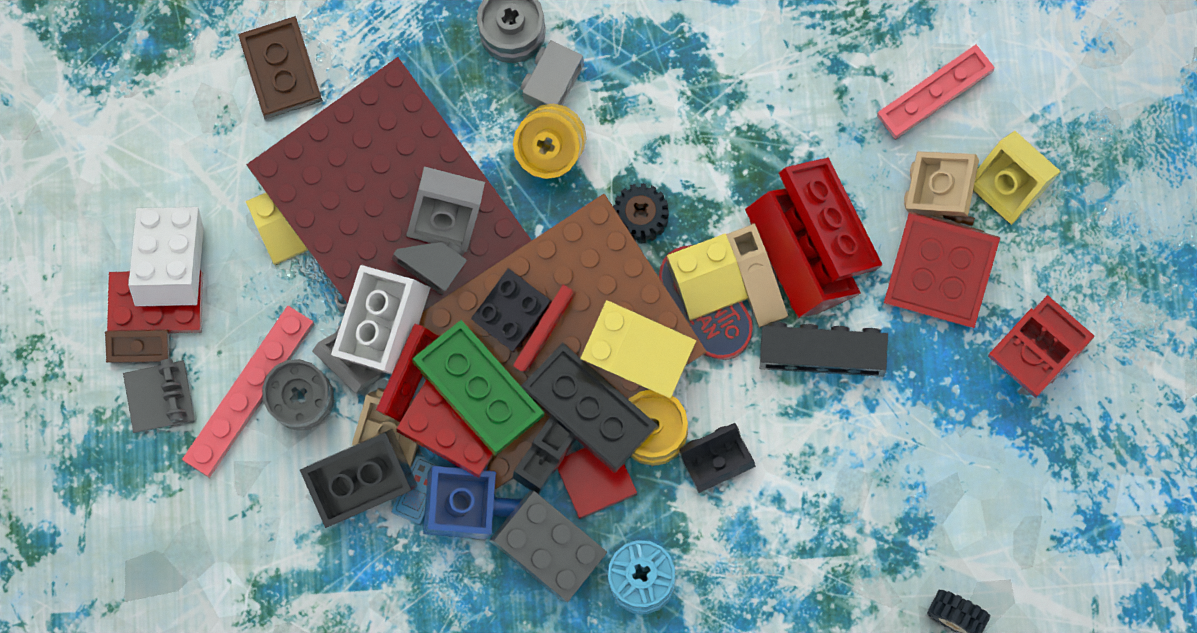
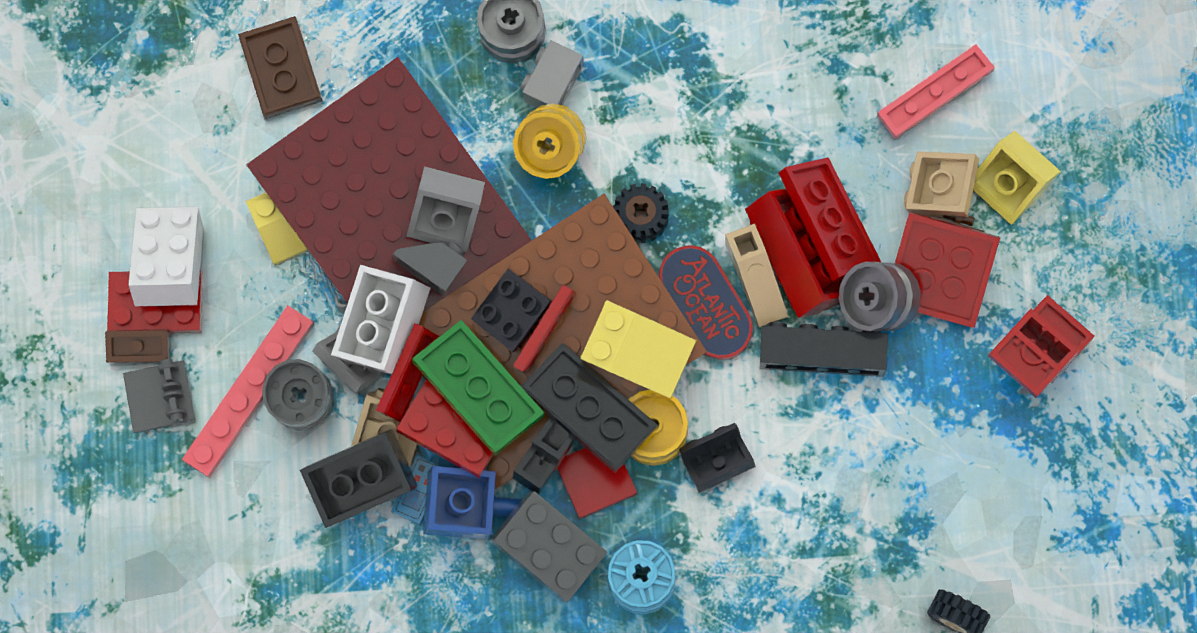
(707, 277): light yellow slope -> none
(879, 296): none -> flat silver wheel

